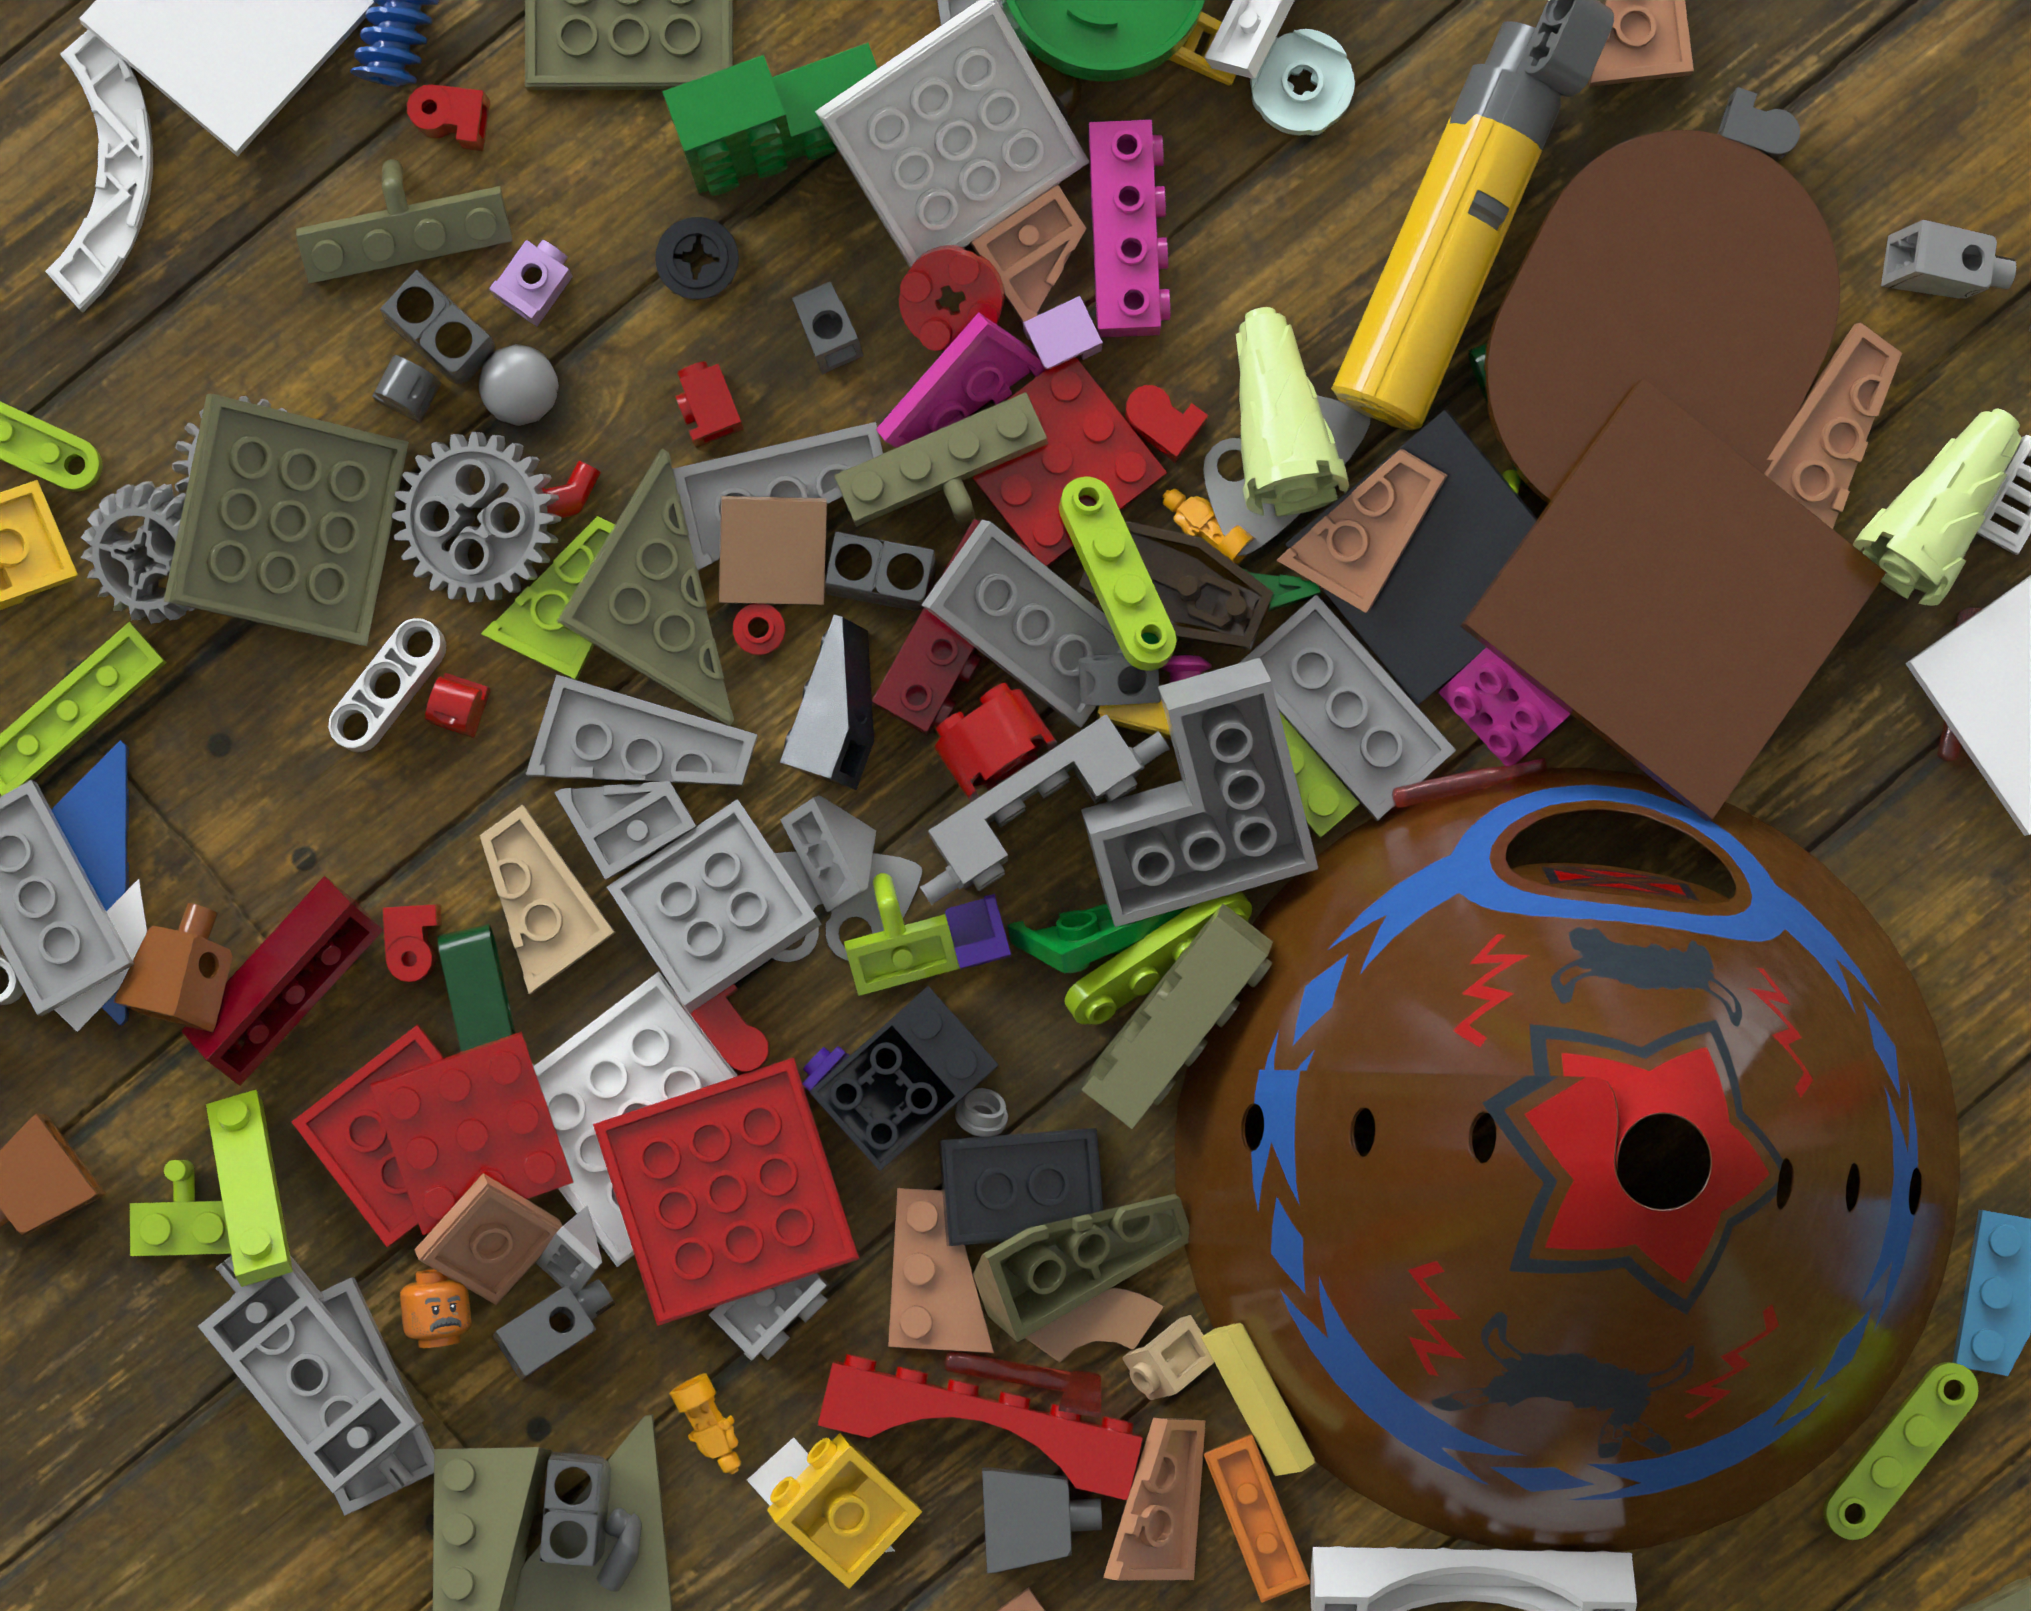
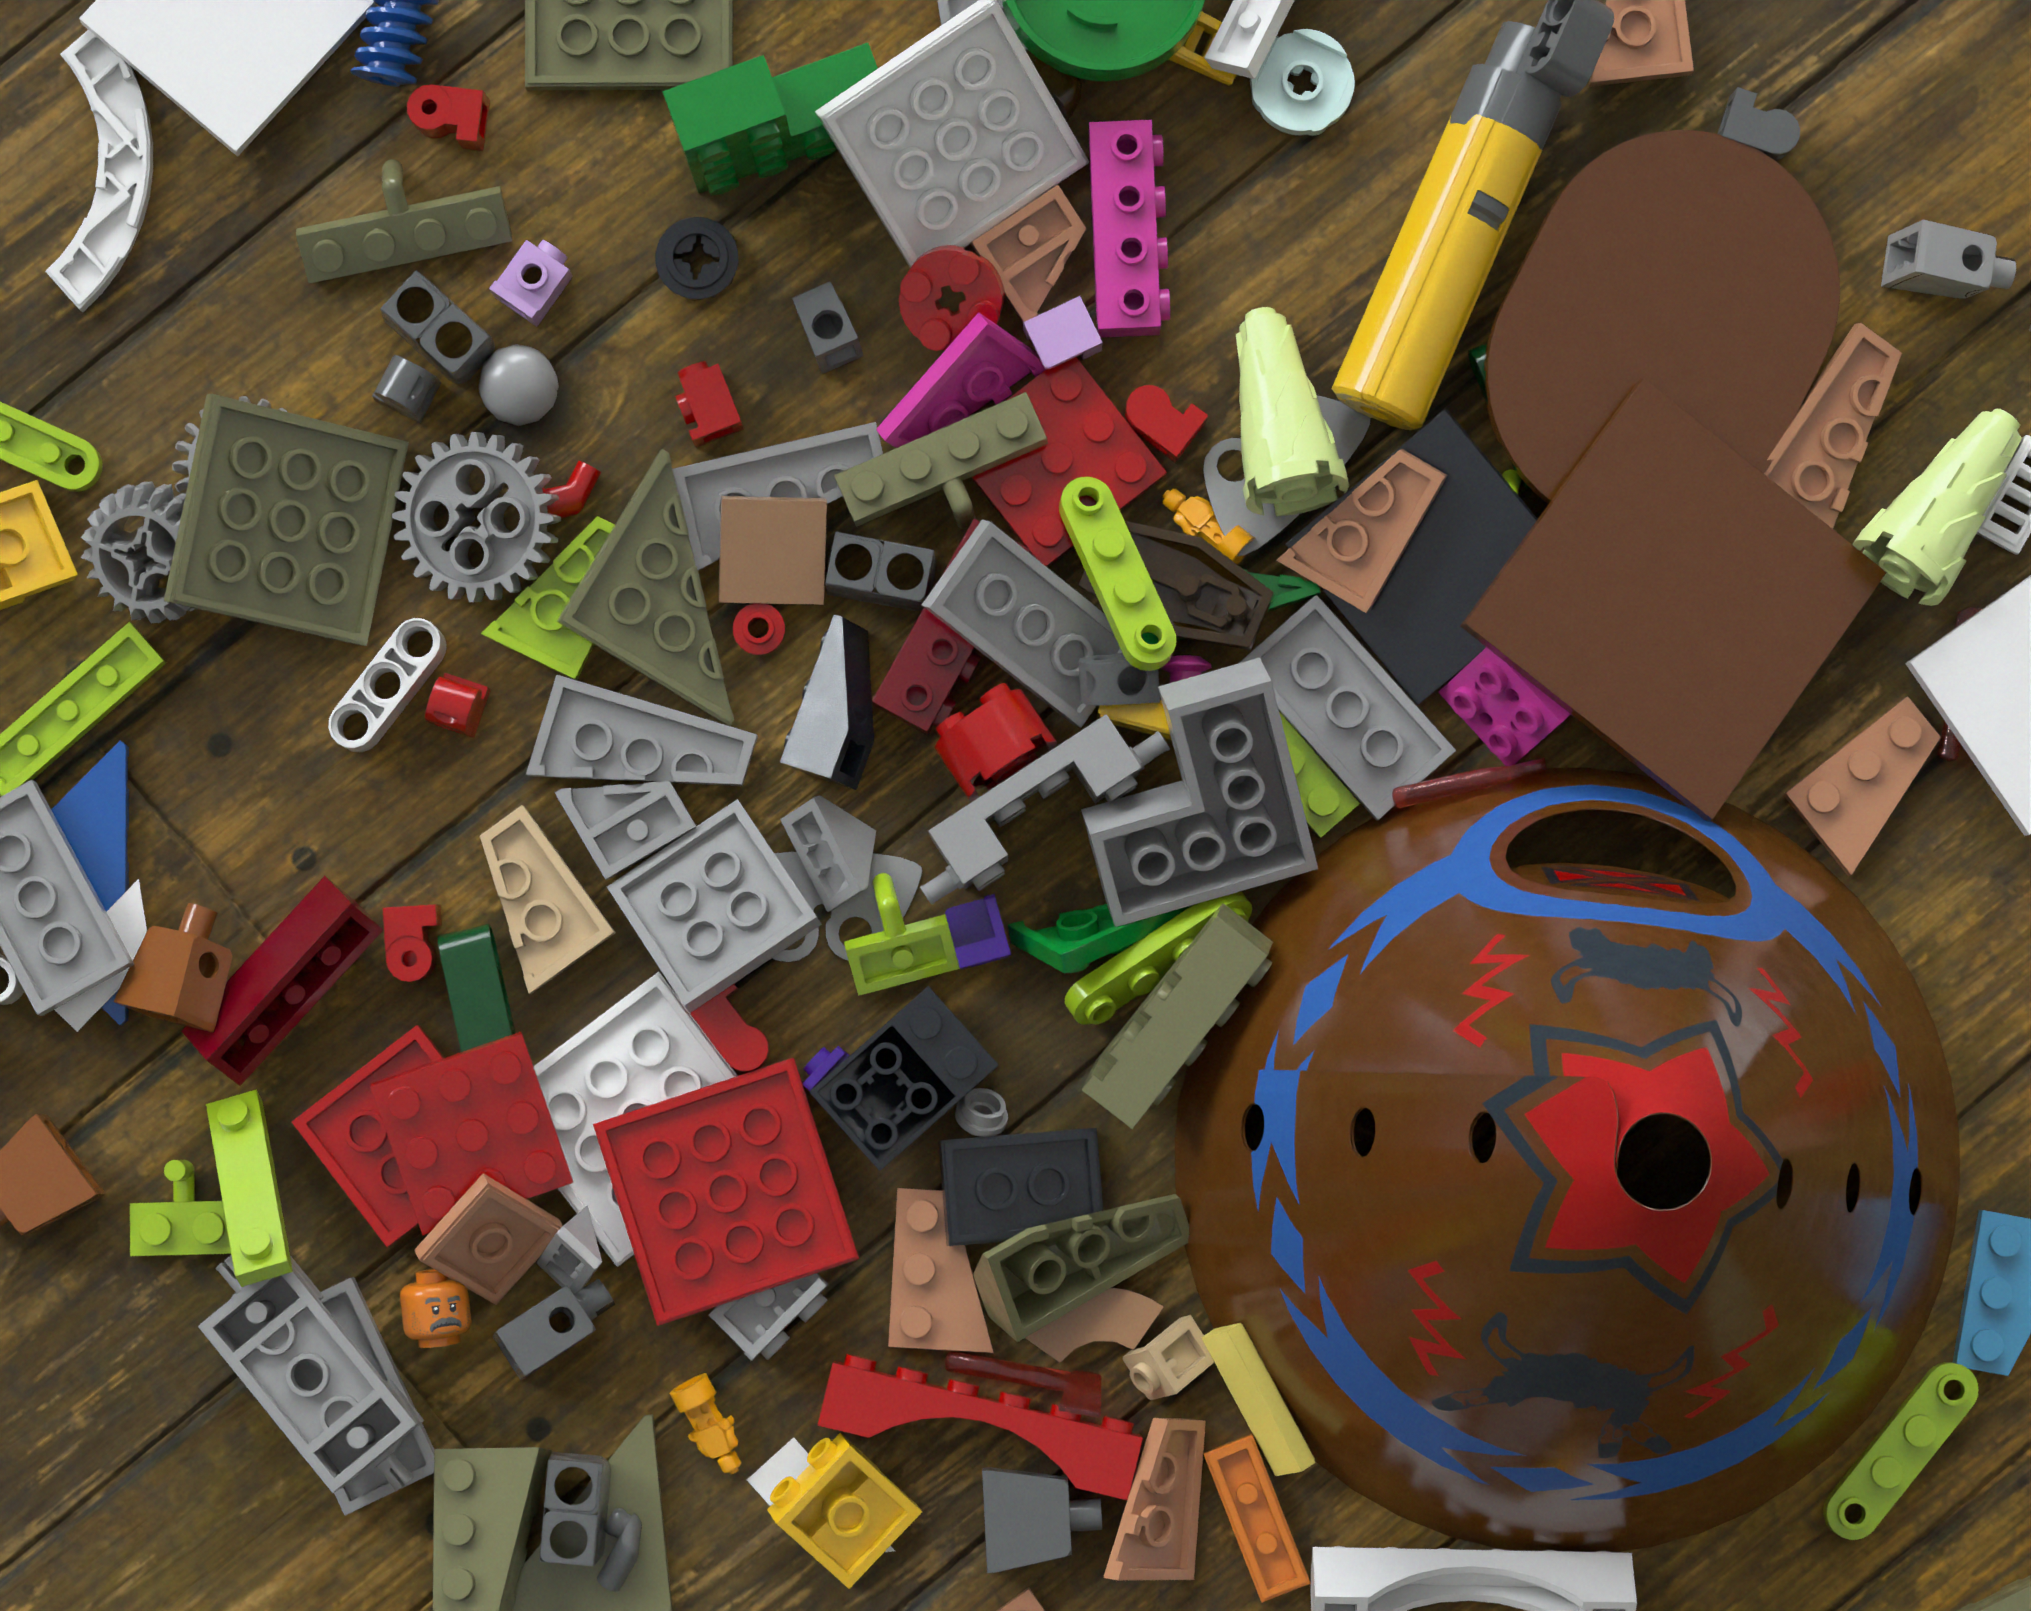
(1863, 782): none -> nougat wing

